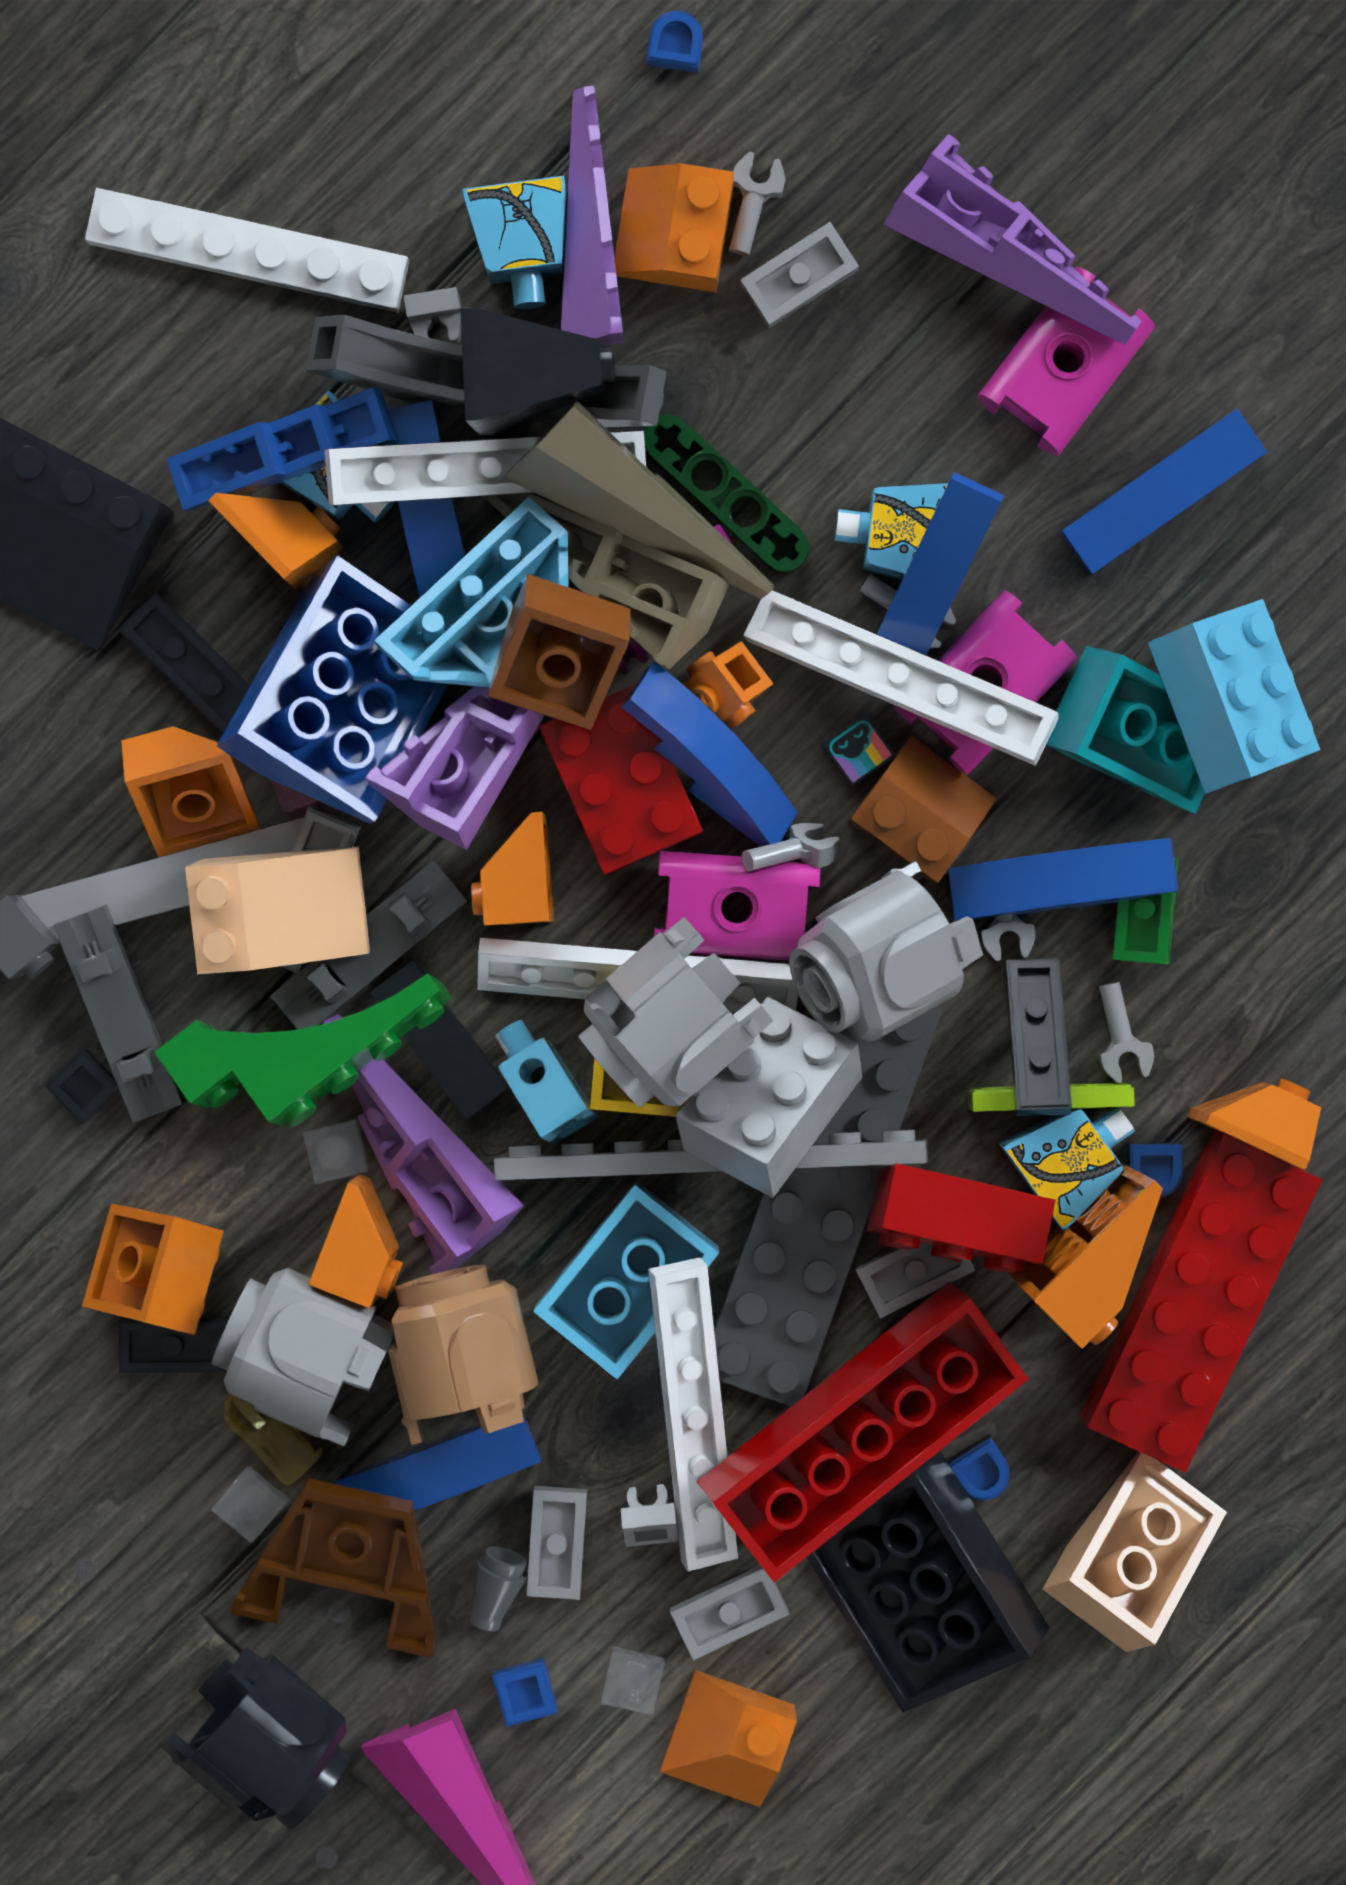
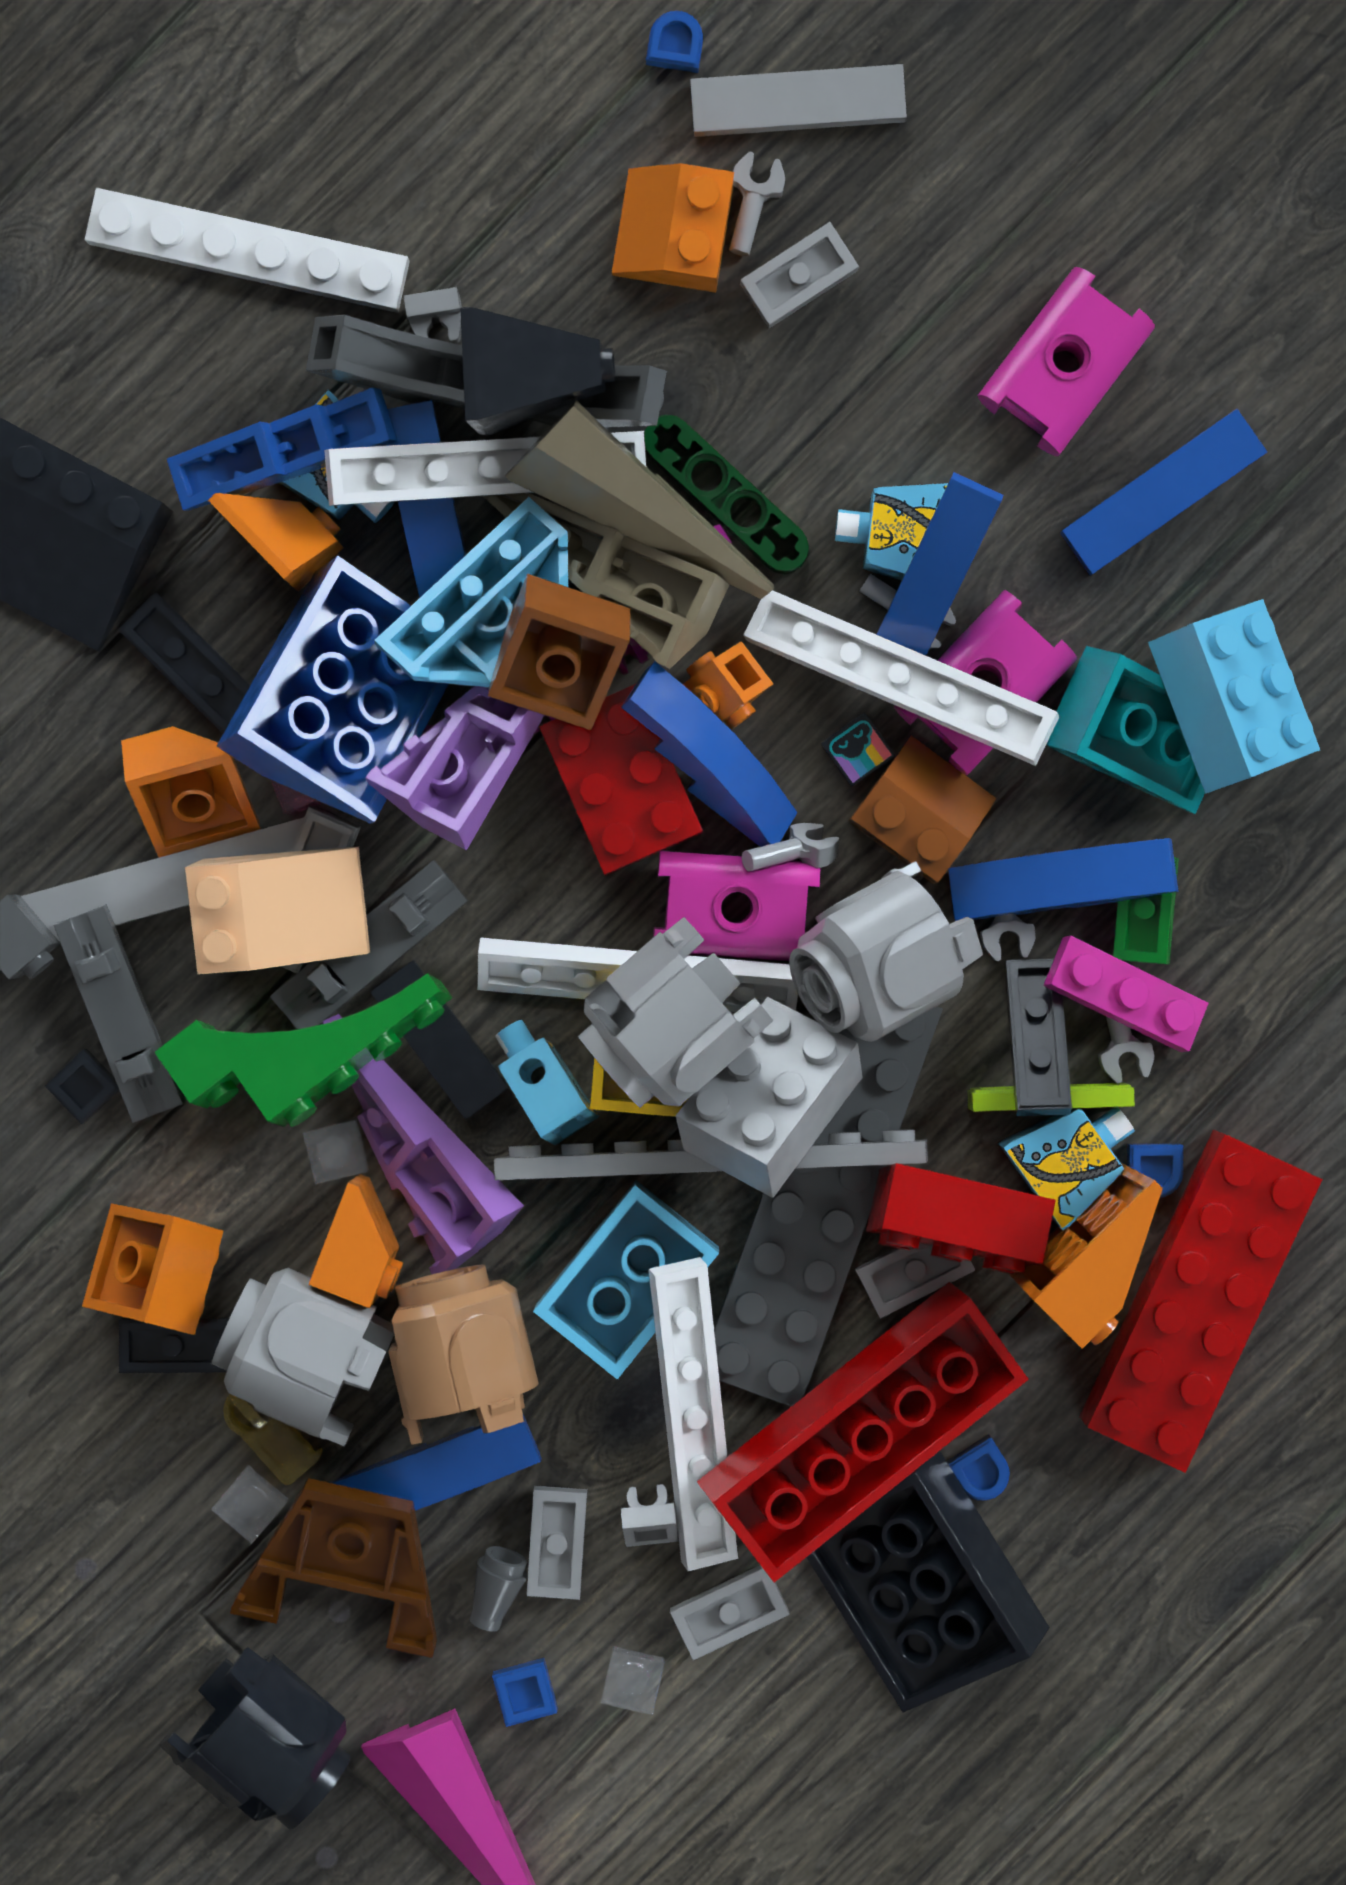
(517, 878): orange slope -> none
(521, 234): medium azure torso -> none
(589, 277): medium lavender wedge -> none
(729, 1738): orange slope -> none
(798, 100): none -> light grey tile
(973, 224): medium lavender wedge -> none
(1126, 994): none -> dark pink plate
(1136, 1554): light nougat slope -> none
(1266, 1118): orange slope -> none

